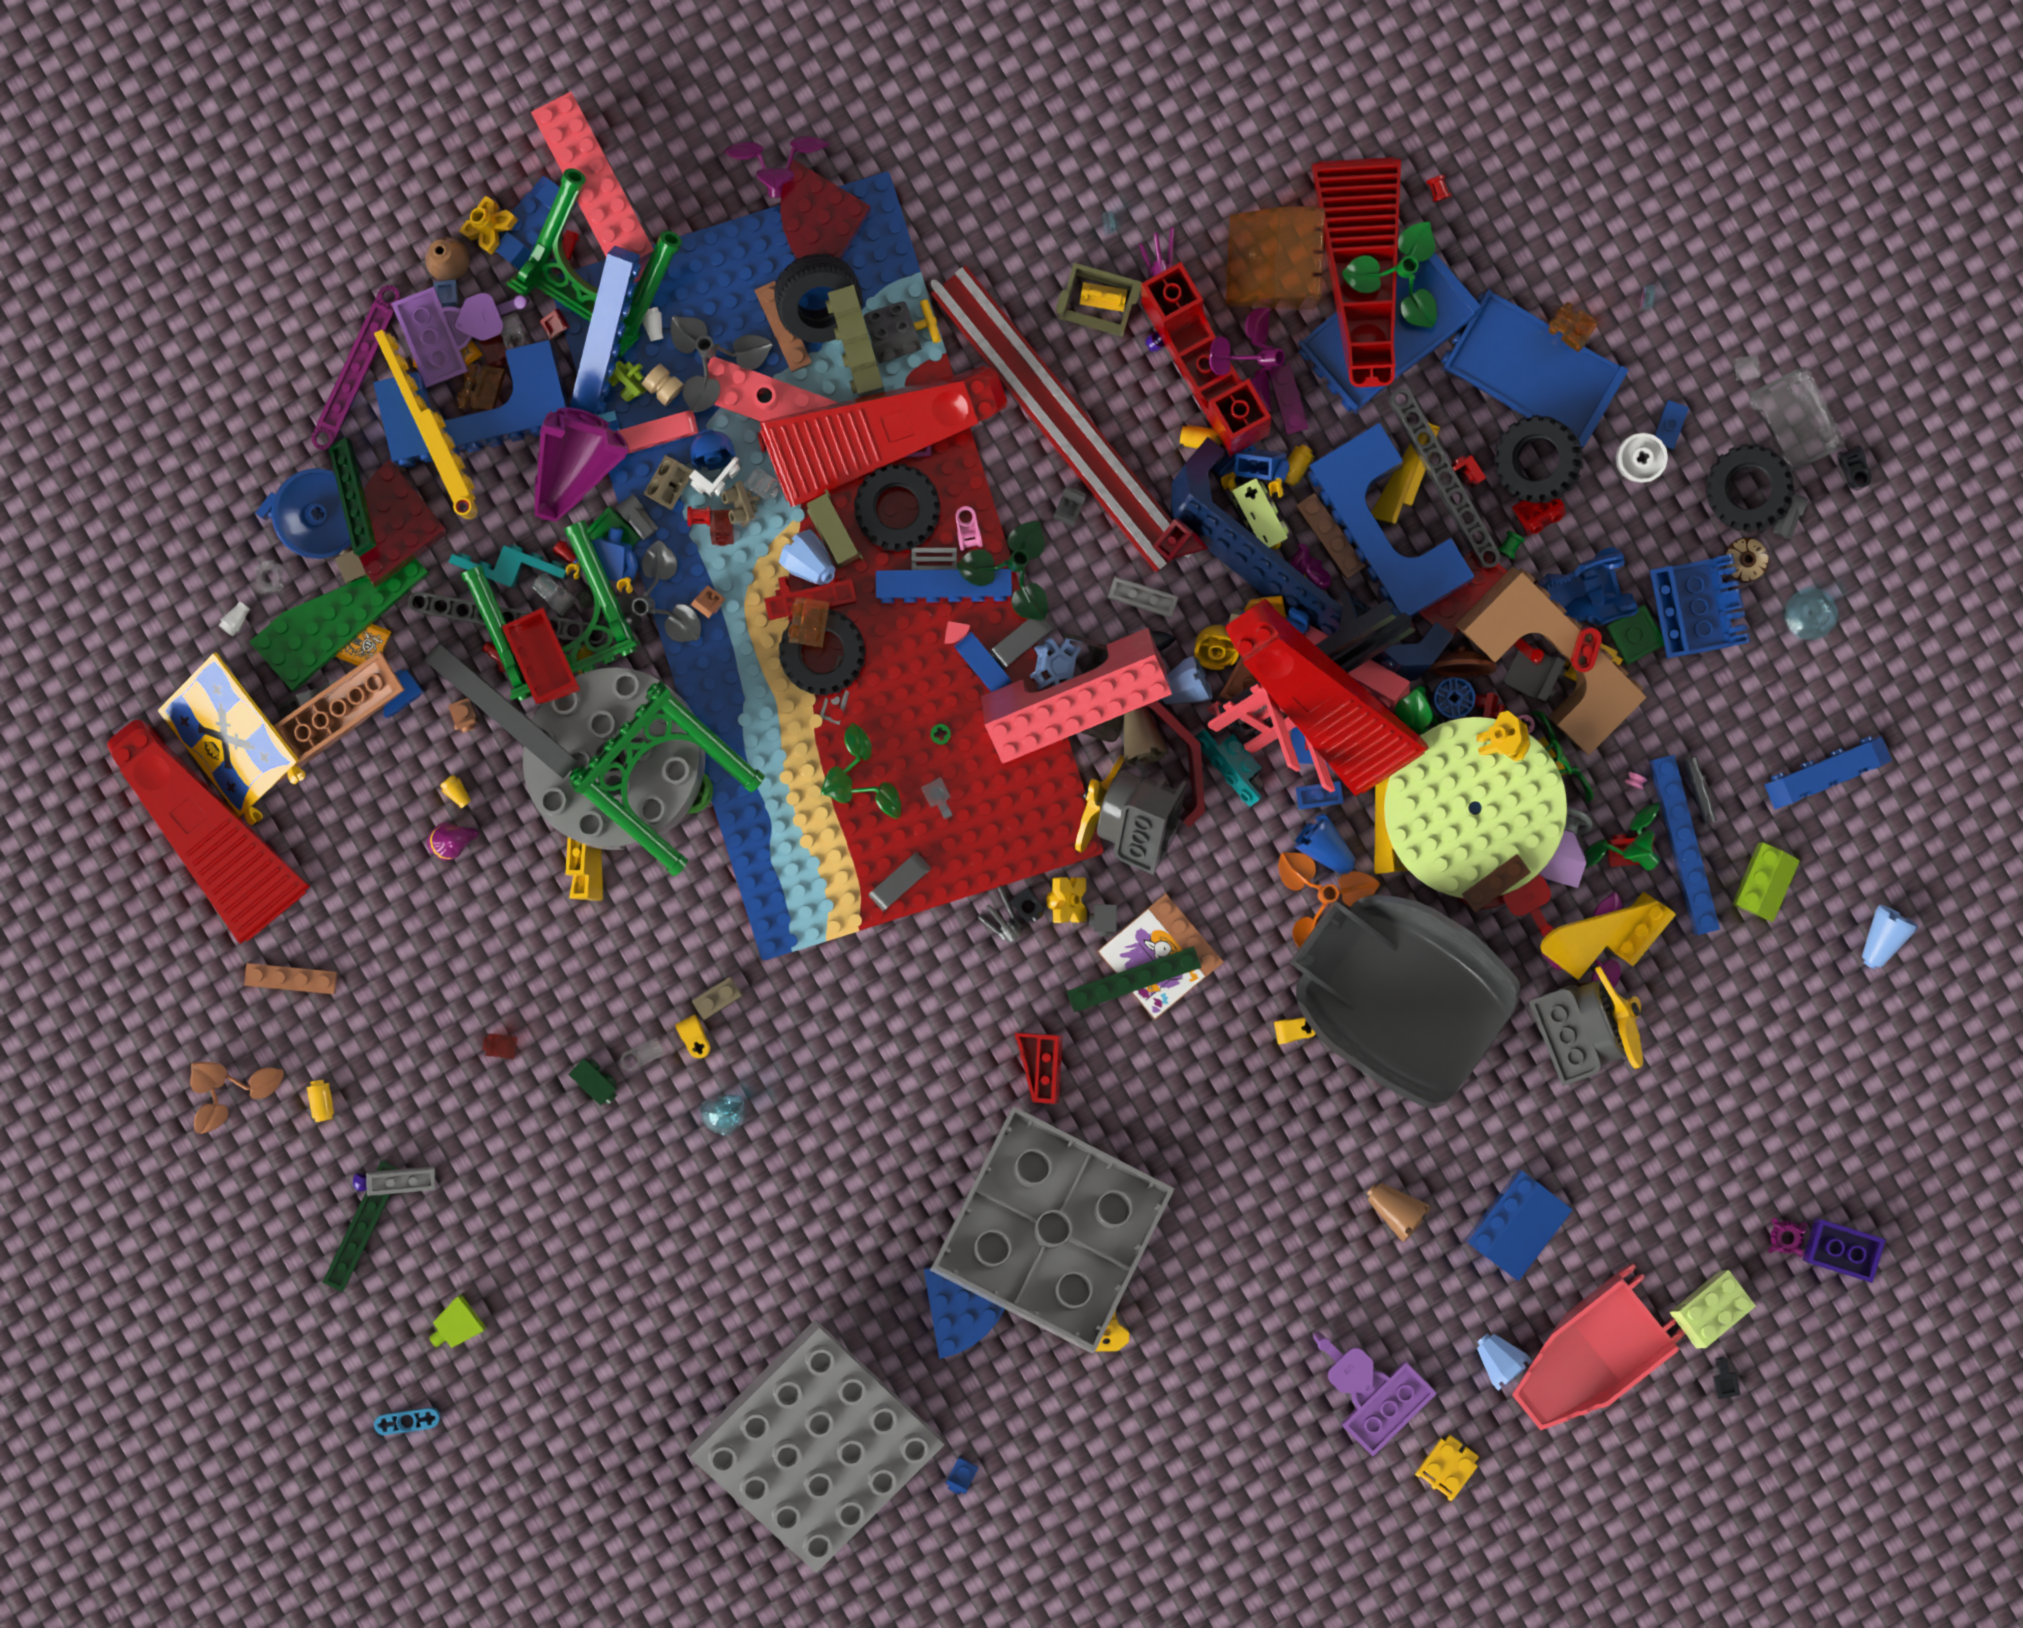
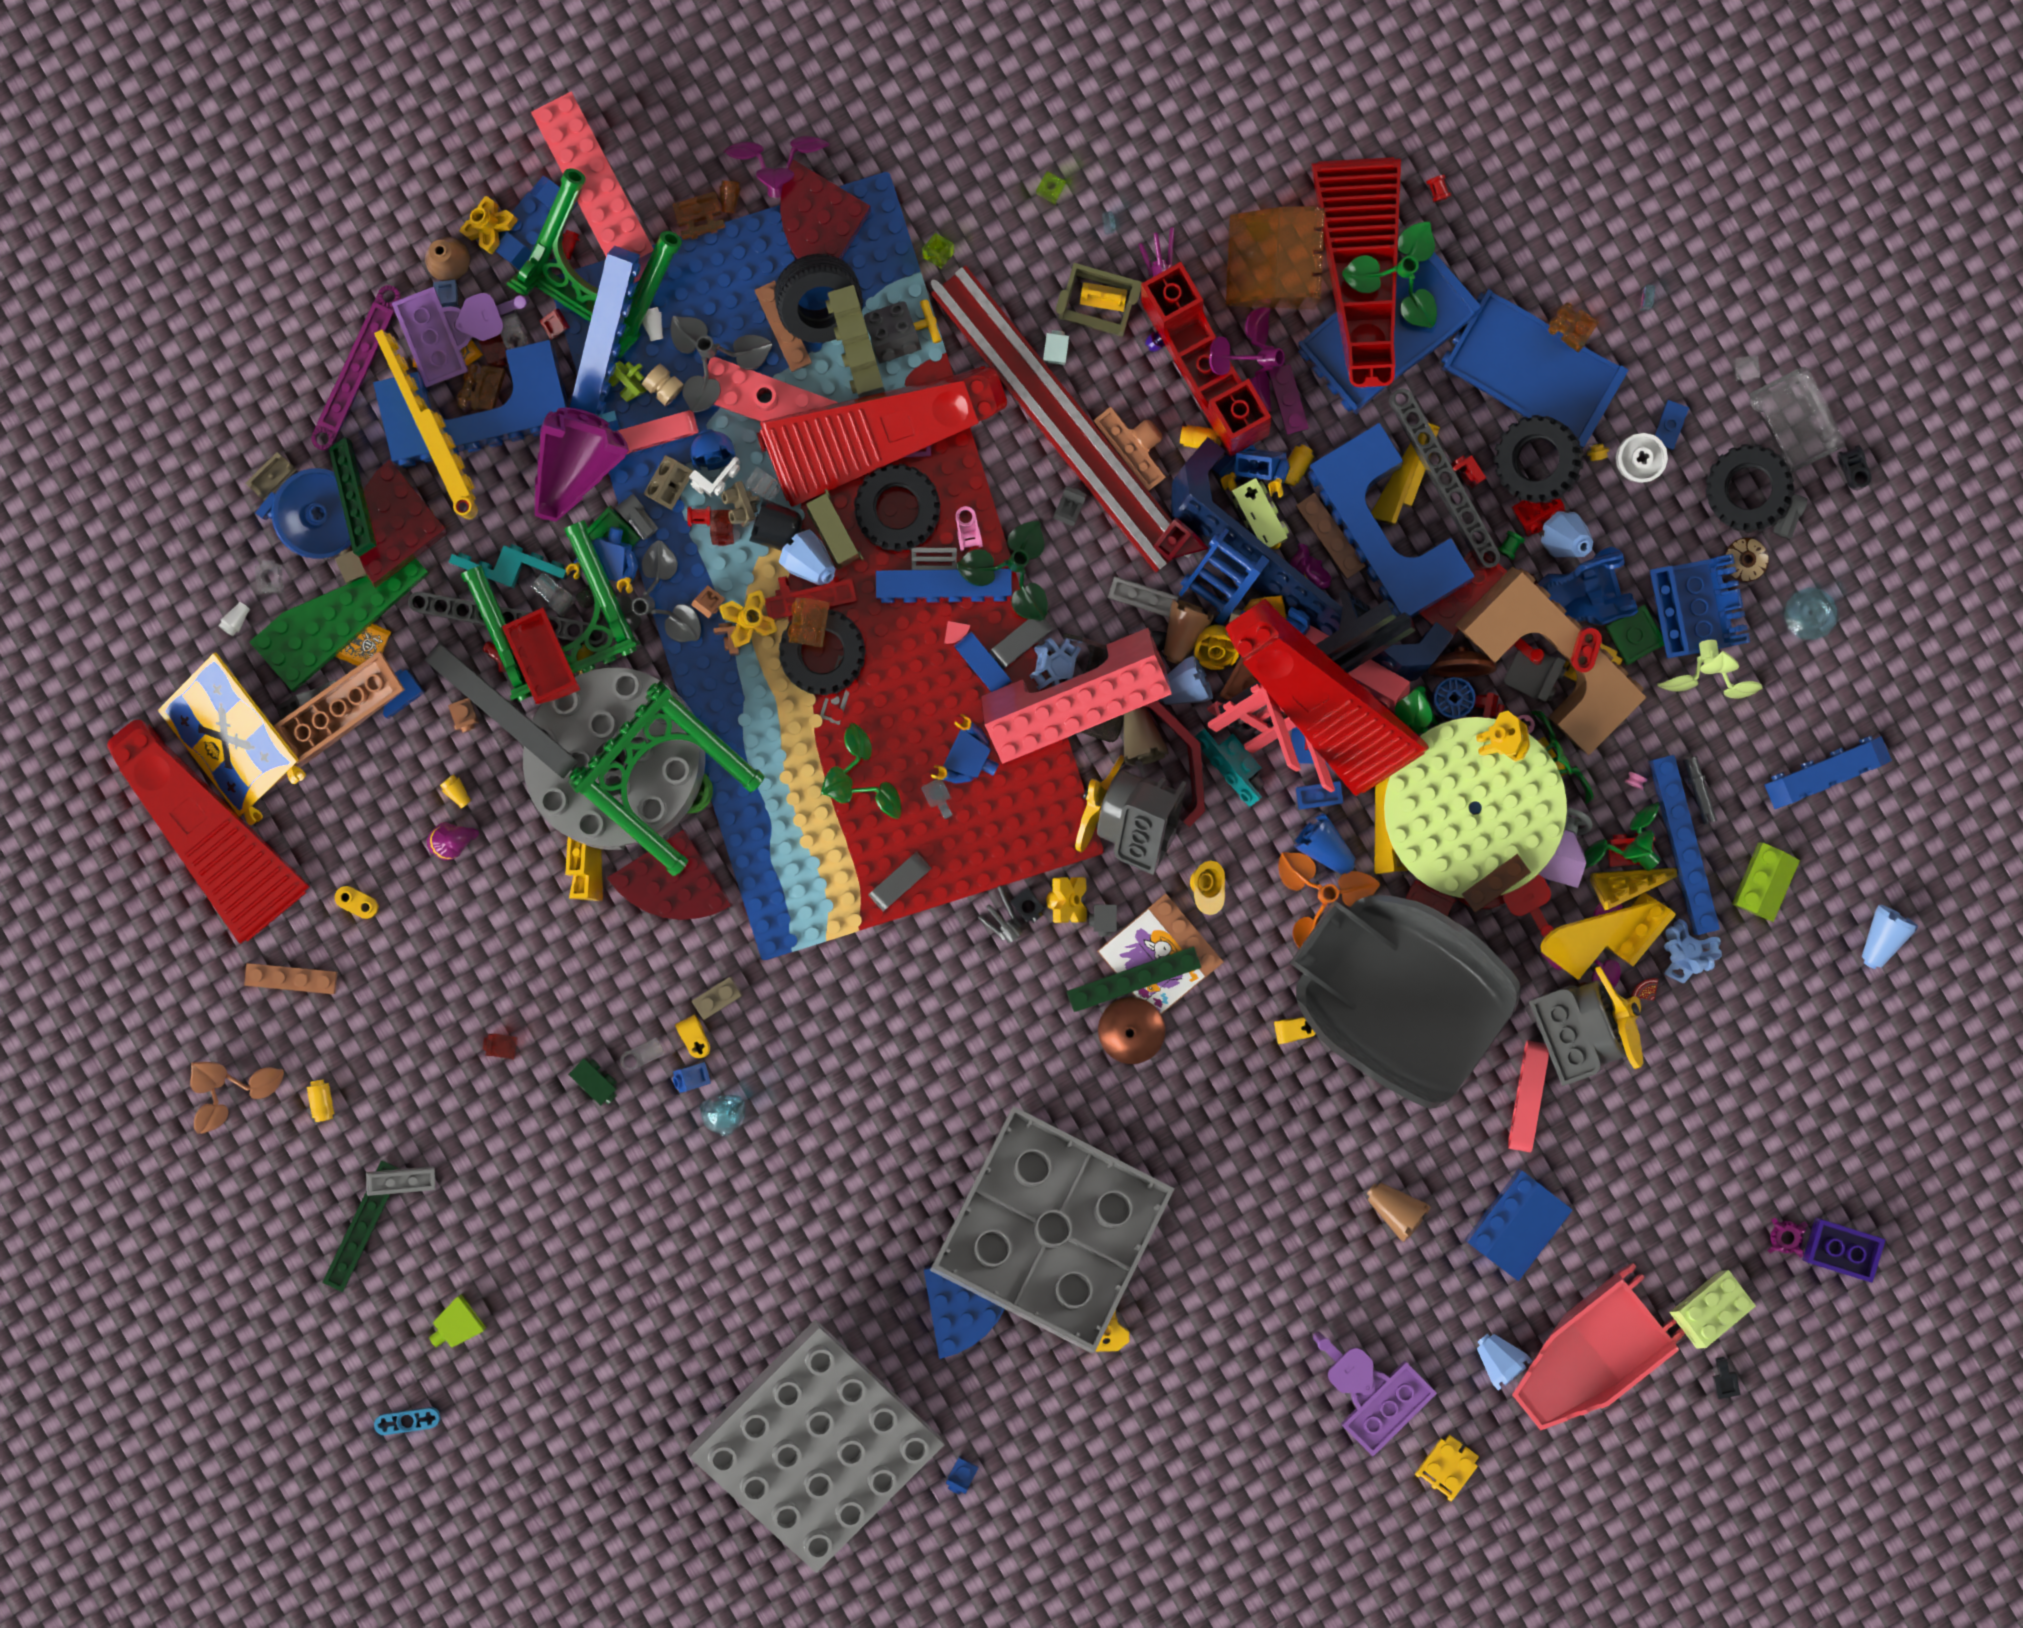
(271, 476): none -> dark tan hinge
(355, 902): none -> yellow plate
(359, 1182): dark purple hinge -> none
(564, 552): red pin -> none
(687, 895): none -> dark red brick
(691, 1077): none -> blue bracket
(698, 209): none -> clear orange plate
(727, 628): none -> nougat bracket
(729, 195): none -> clear orange cone
(758, 623): none -> yellow plant
(775, 525): none -> black cylinder
(936, 739): green bush -> none
(938, 250): none -> clear neon green plate
(967, 755): none -> blue torso
(1042, 1064): red wedge -> none
(1054, 194): none -> clear neon green plate
(1056, 348): none -> light aqua brick
(1133, 445): none -> nougat plate
(1140, 1017): none -> copper dish
(1184, 627): none -> medium nougat cone
(1208, 887): none -> yellow piece
(1233, 594): none -> blue fence
(1428, 896): none -> red bracket
(1528, 1096): none -> coral beam
(1566, 536): none -> light blue cone
(1597, 452): none -> yellow plate
(1622, 886): none -> yellow tile
(1646, 989): none -> red tile
(1688, 952): none -> light blue piece
(1713, 664): none -> yellowish green plant

